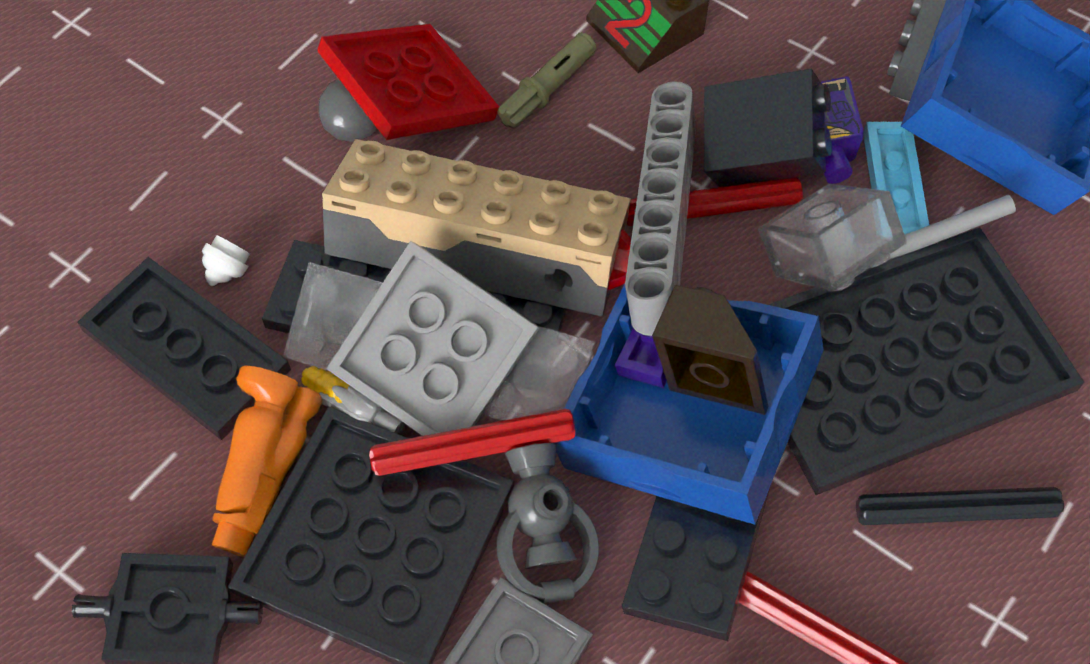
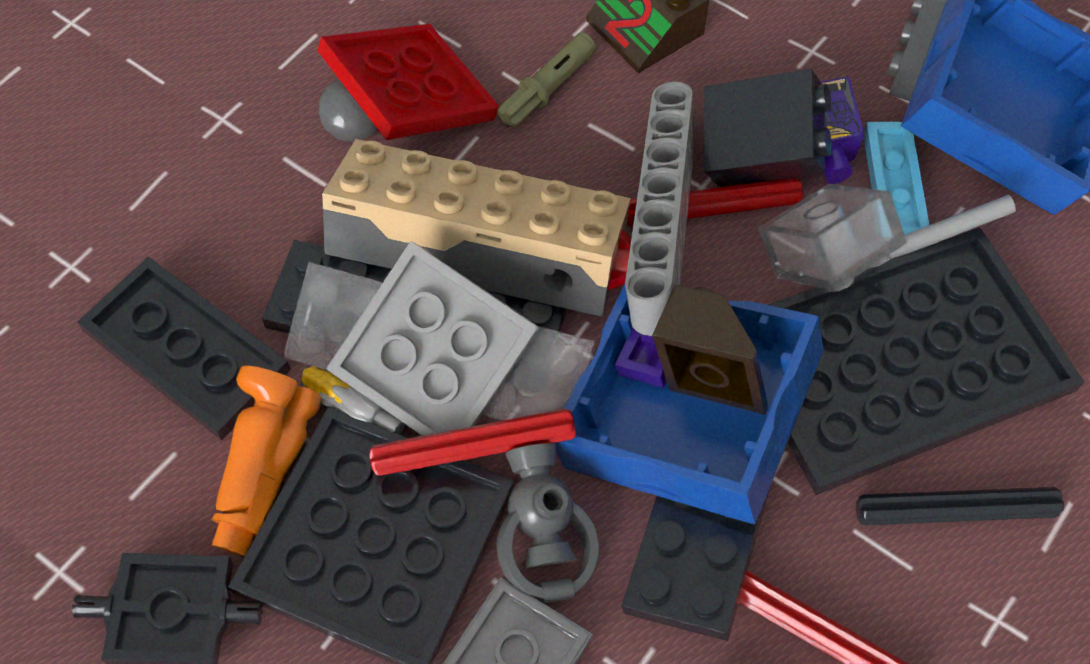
(223, 261): white plate -> none

